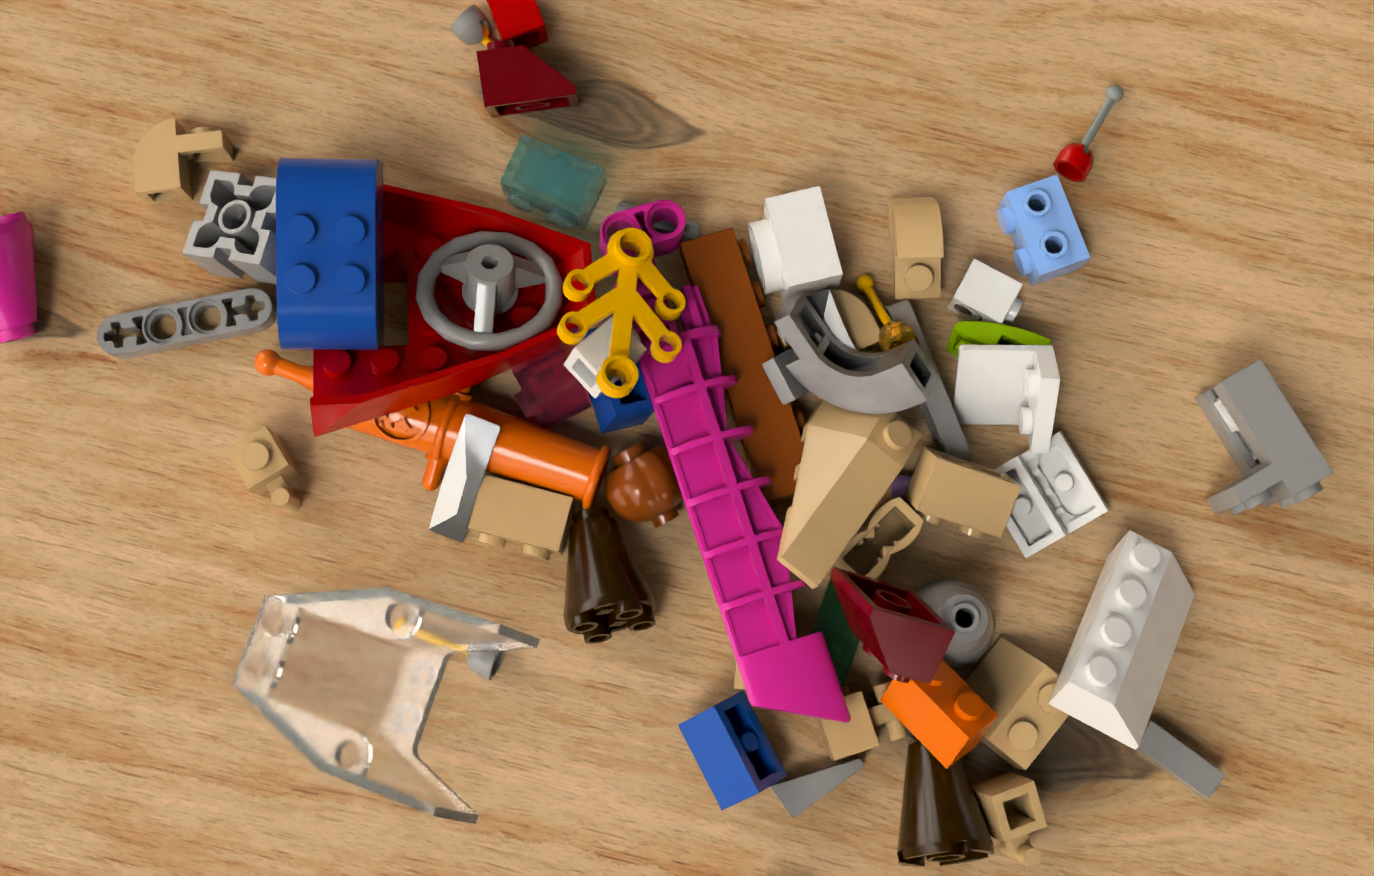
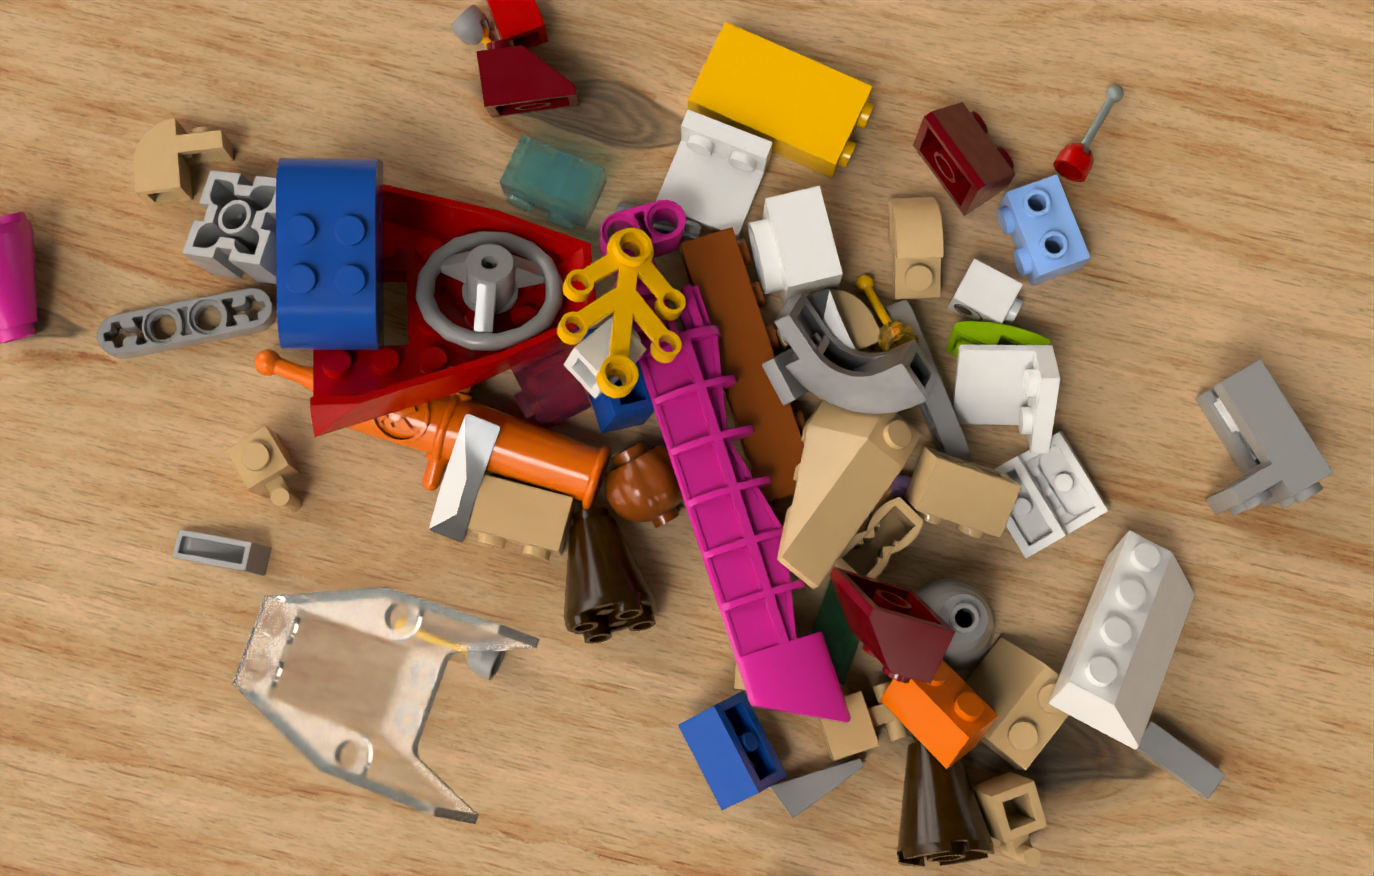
(222, 552): none -> light grey piece
(715, 172): none -> white bracket
(783, 99): none -> yellow brick
(963, 156): none -> dark red slope

